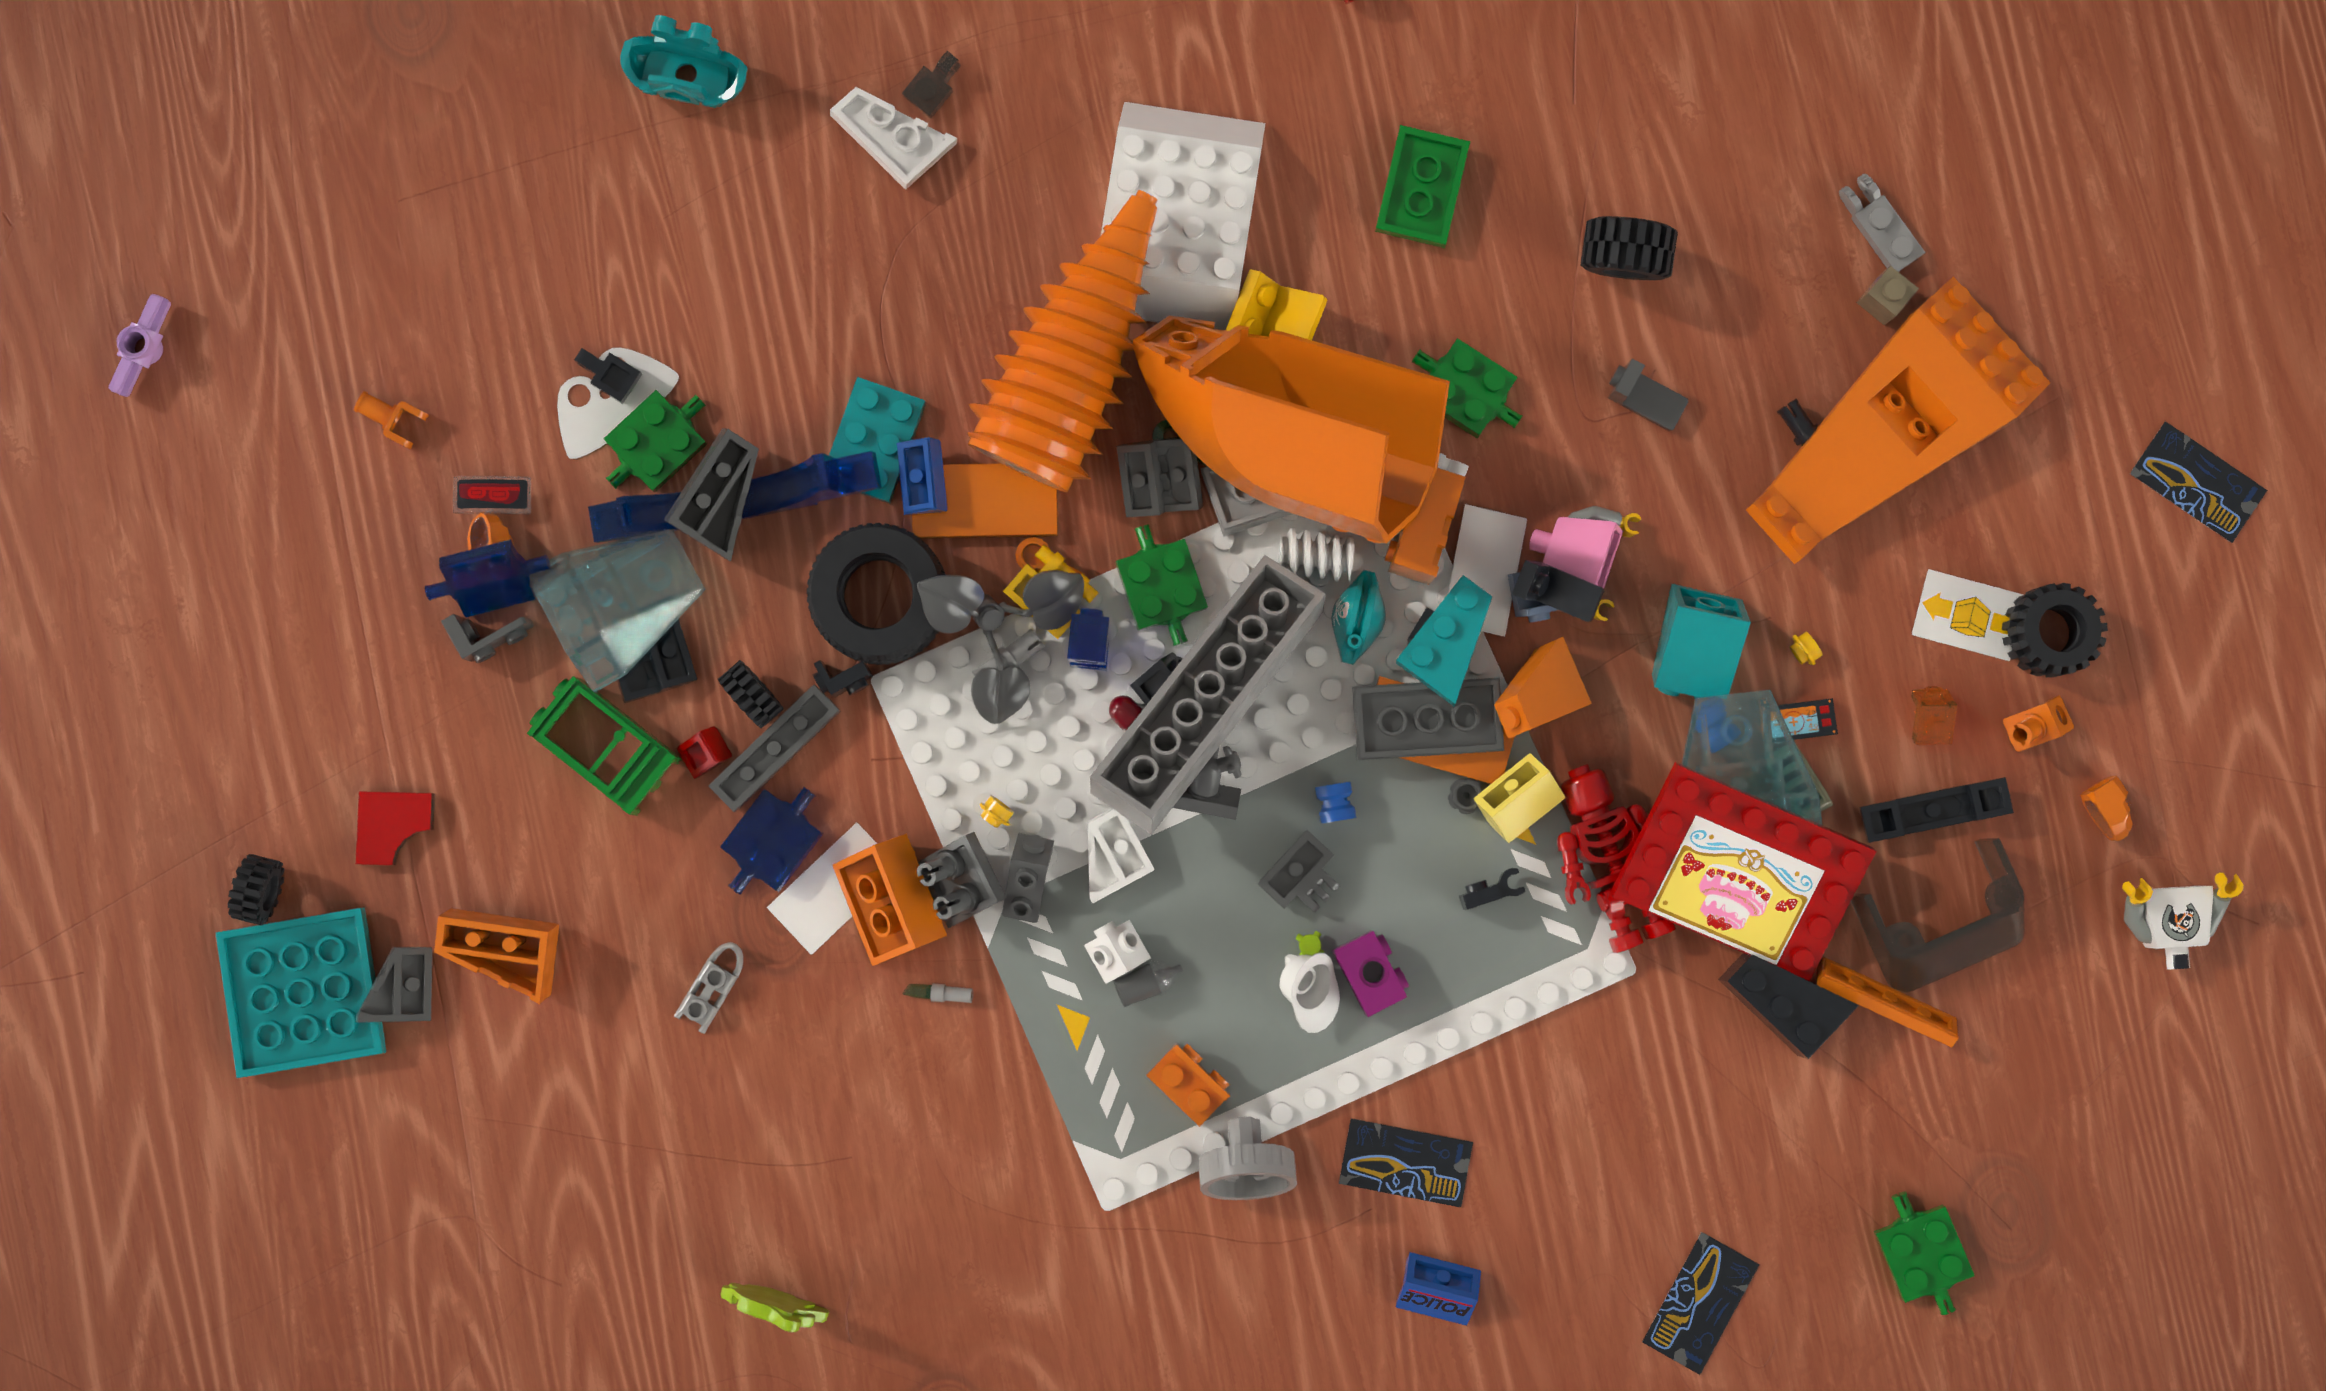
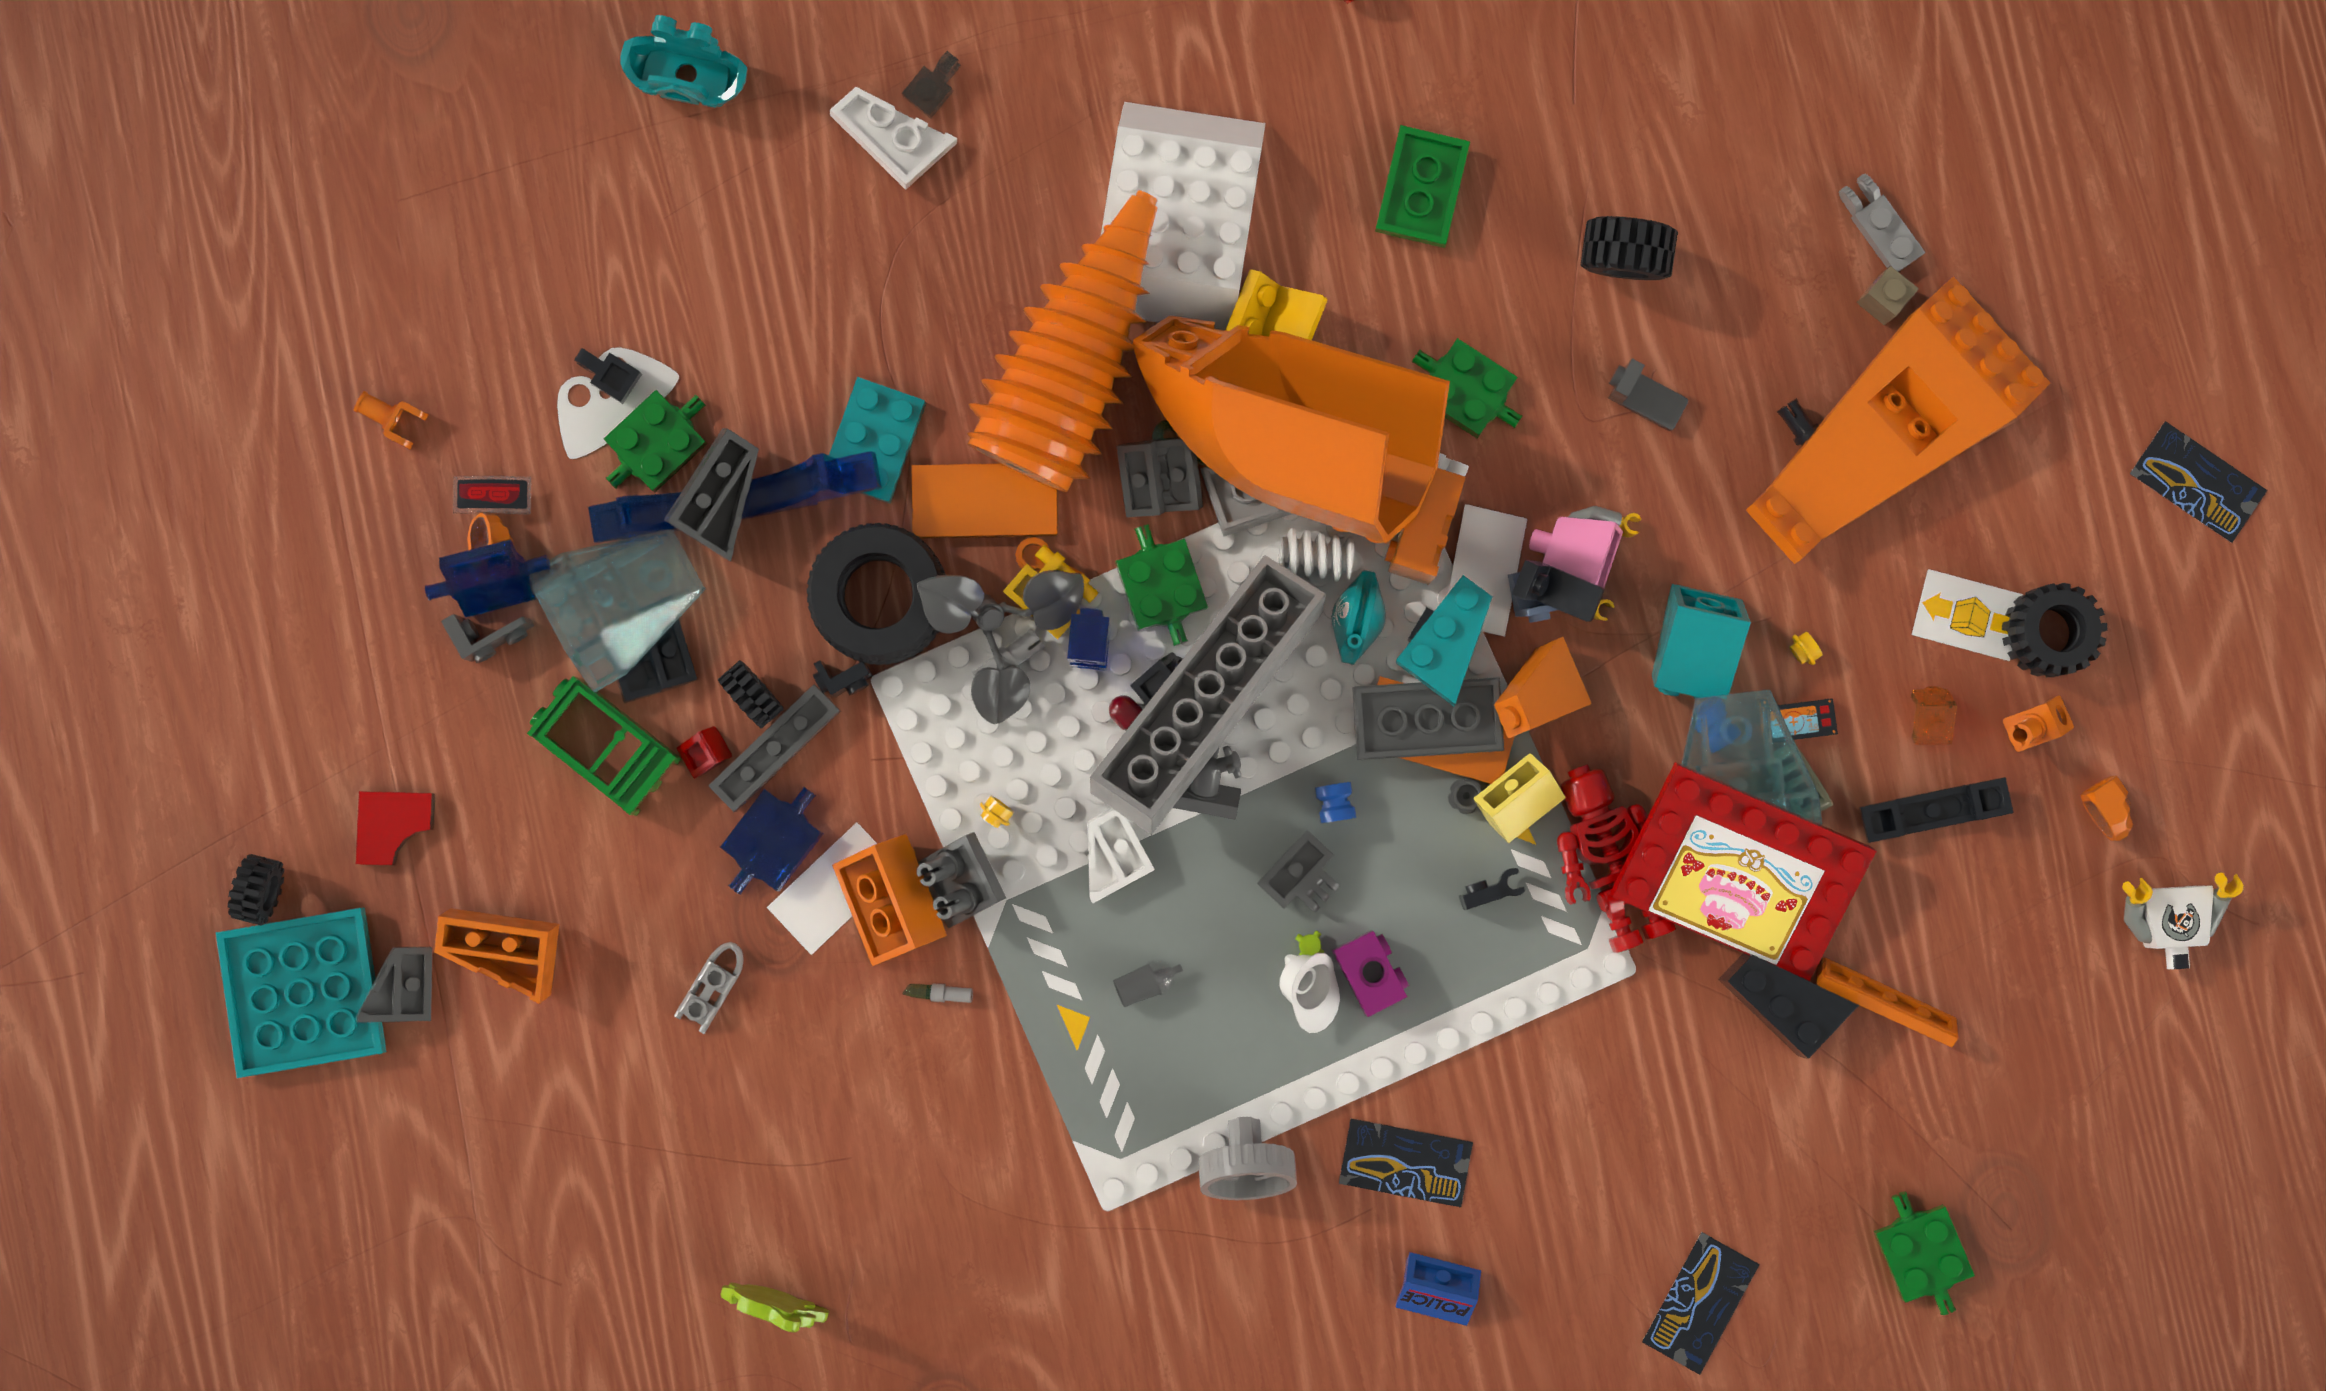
(147, 328): lavender axle -> none
(922, 476): blue slope -> none
(1027, 877): dark grey bracket -> none
(1116, 950): white brick -> none
(1189, 1083): orange bracket -> none
(1912, 963): clear smoke windscreen -> none

